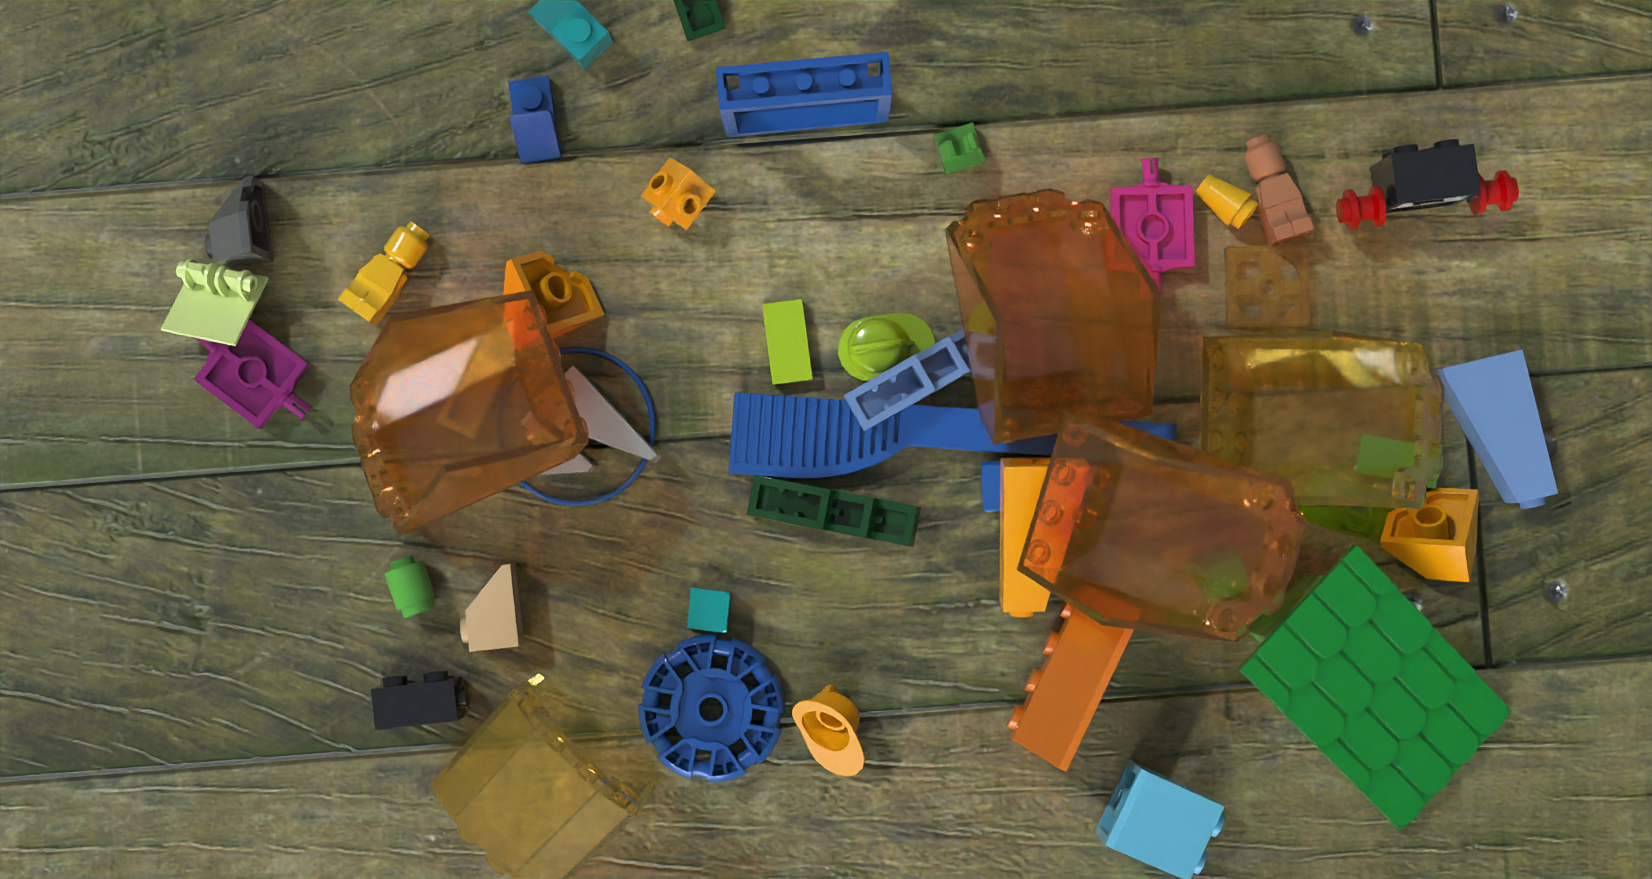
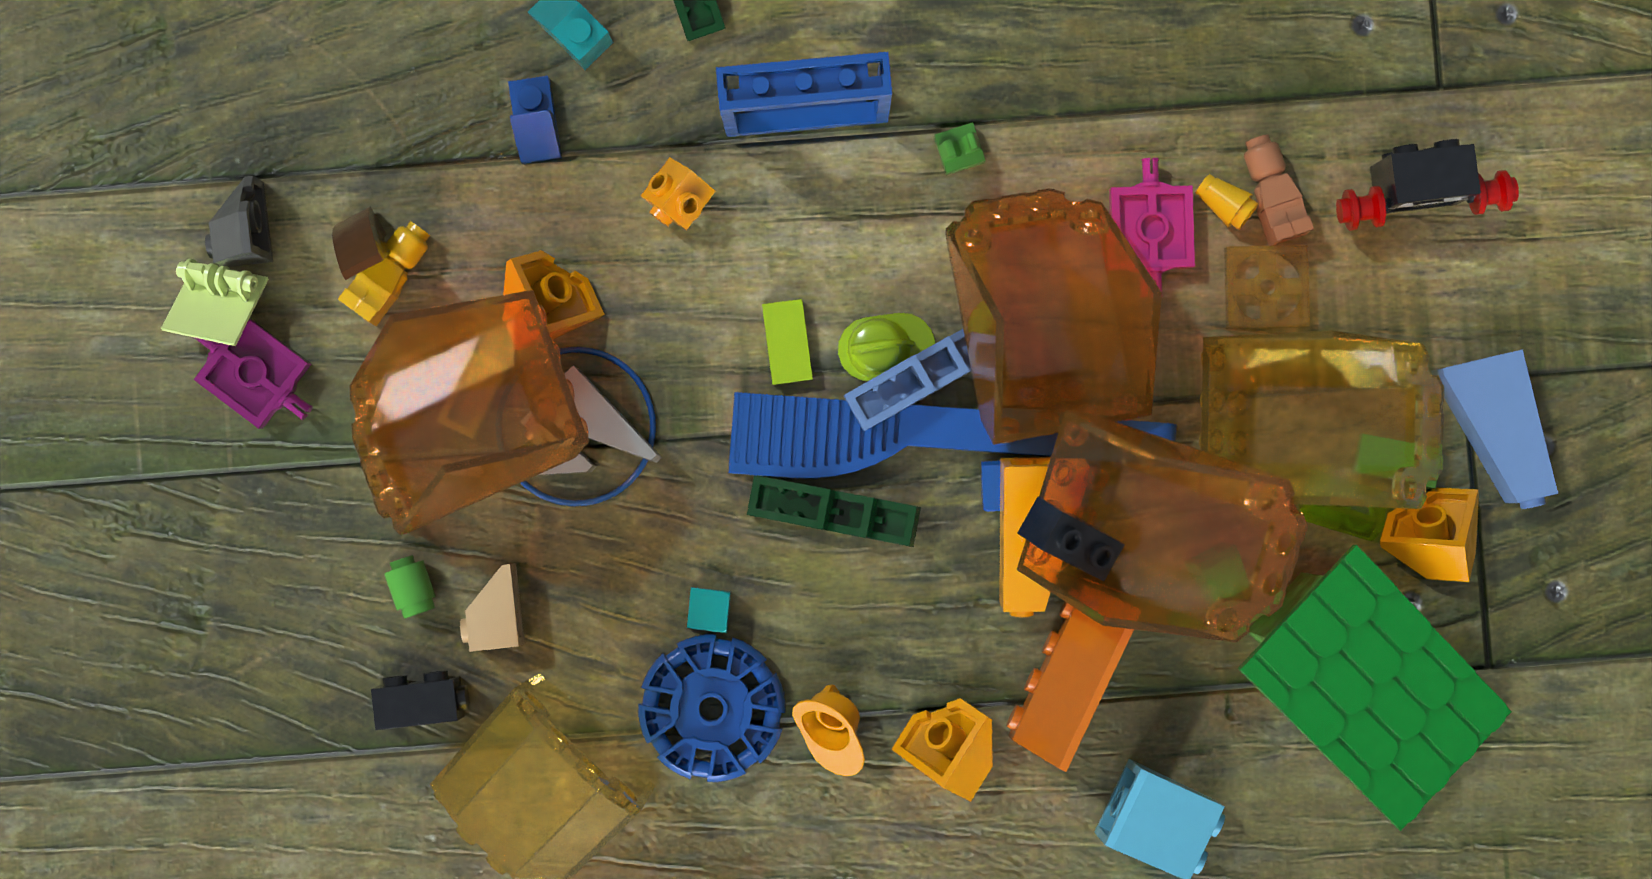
(359, 243): none -> reddish brown slope
(950, 746): none -> light orange slope
(1070, 539): none -> black brick

